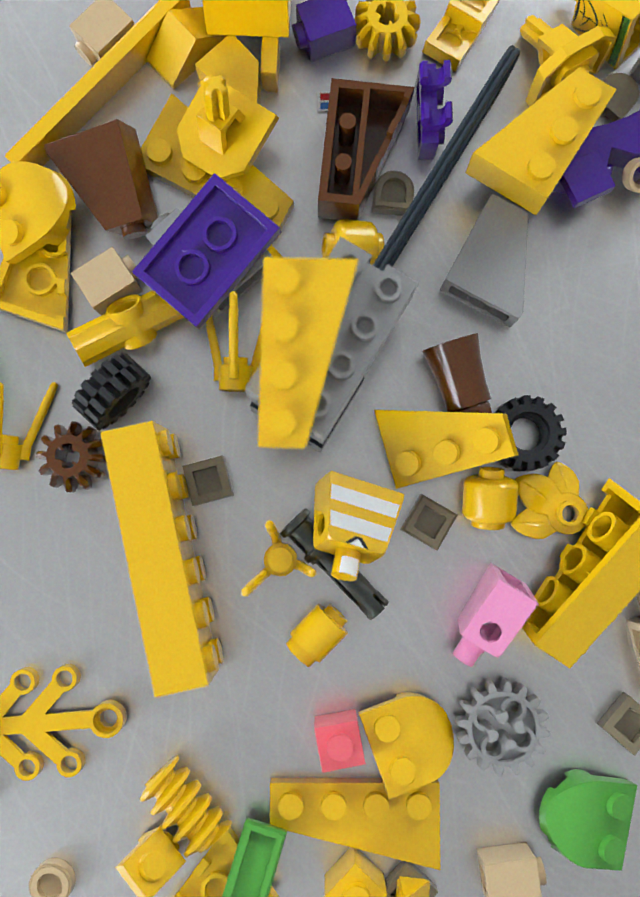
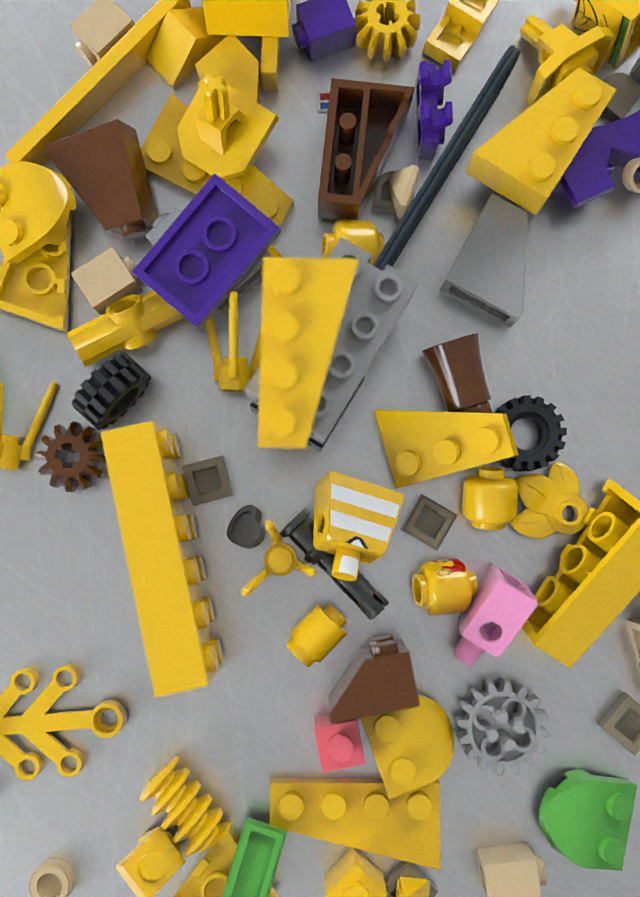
(246, 527): none -> dark grey piece
(375, 682): none -> reddish brown slope
(402, 187): none -> tan slope
(444, 587): none -> yellow head

